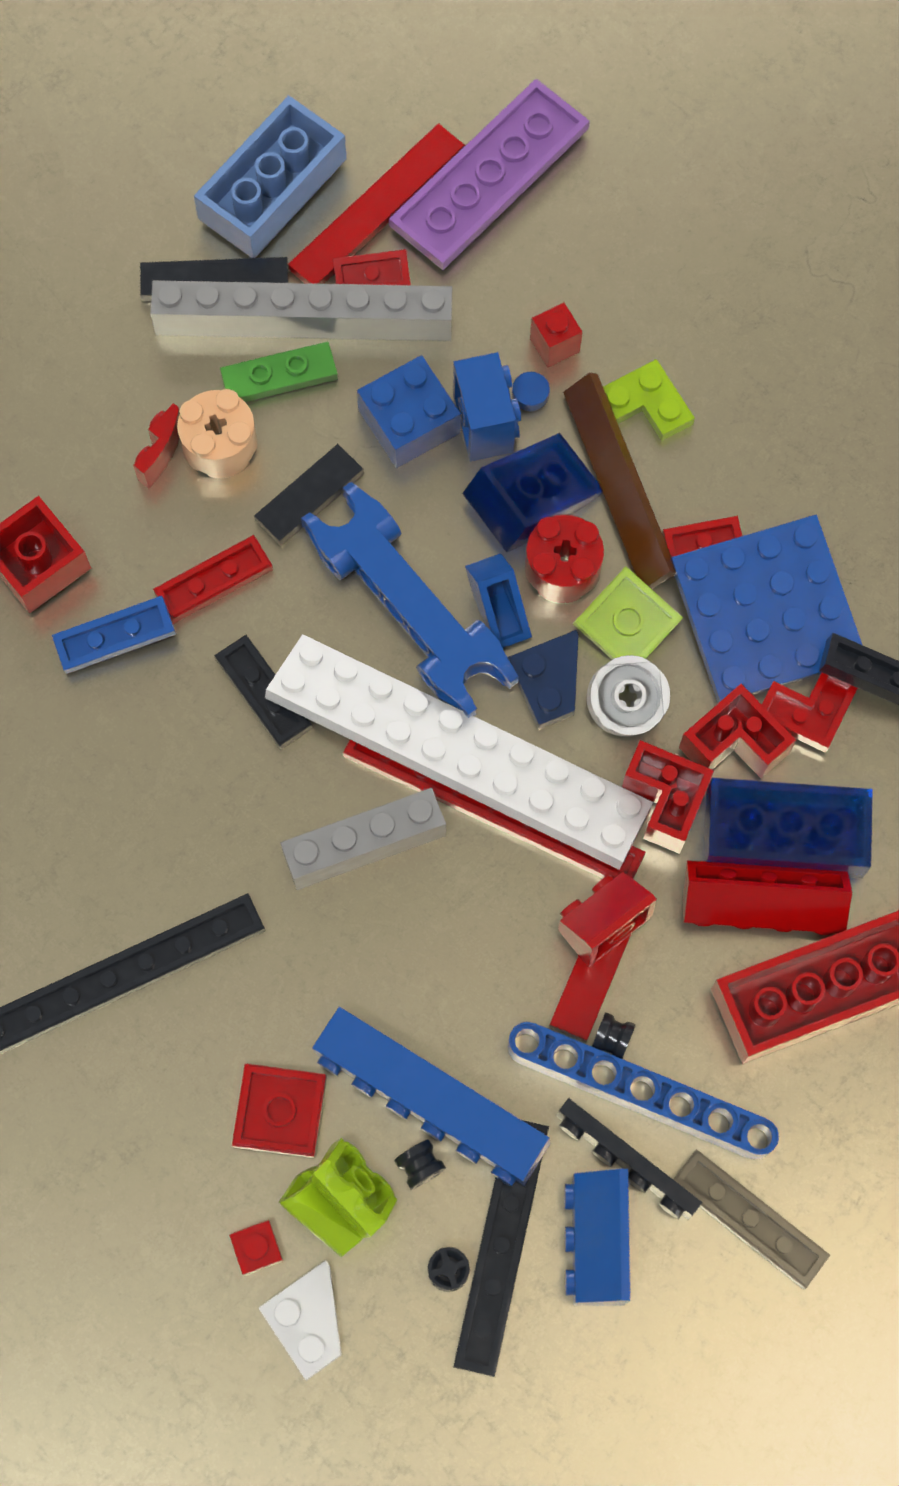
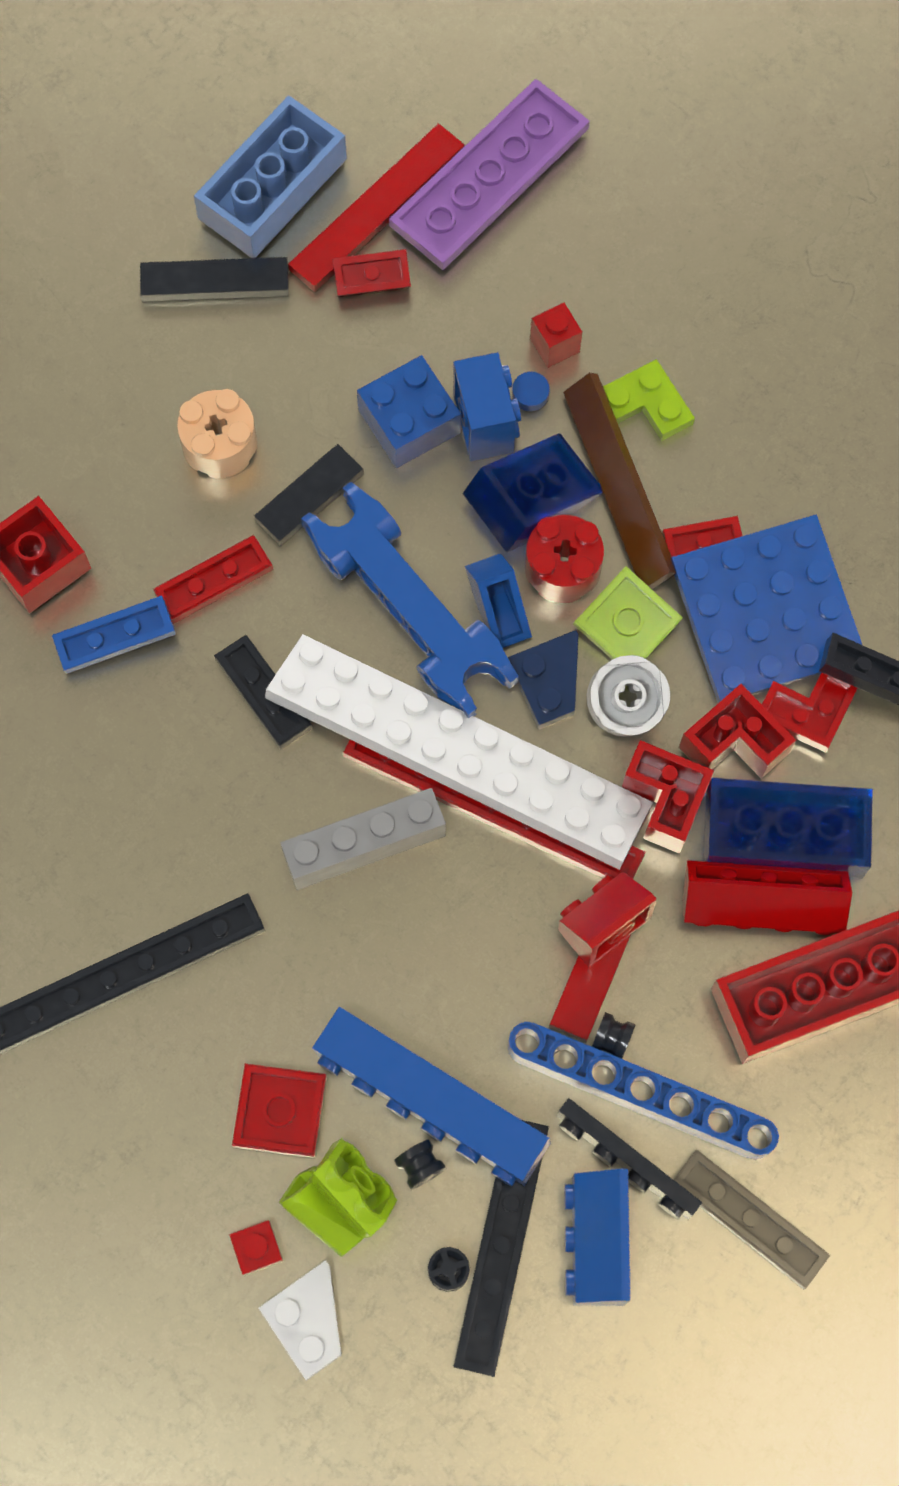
(164, 439): red slope -> none
(281, 372): bright green plate -> none
(301, 310): light grey brick -> none

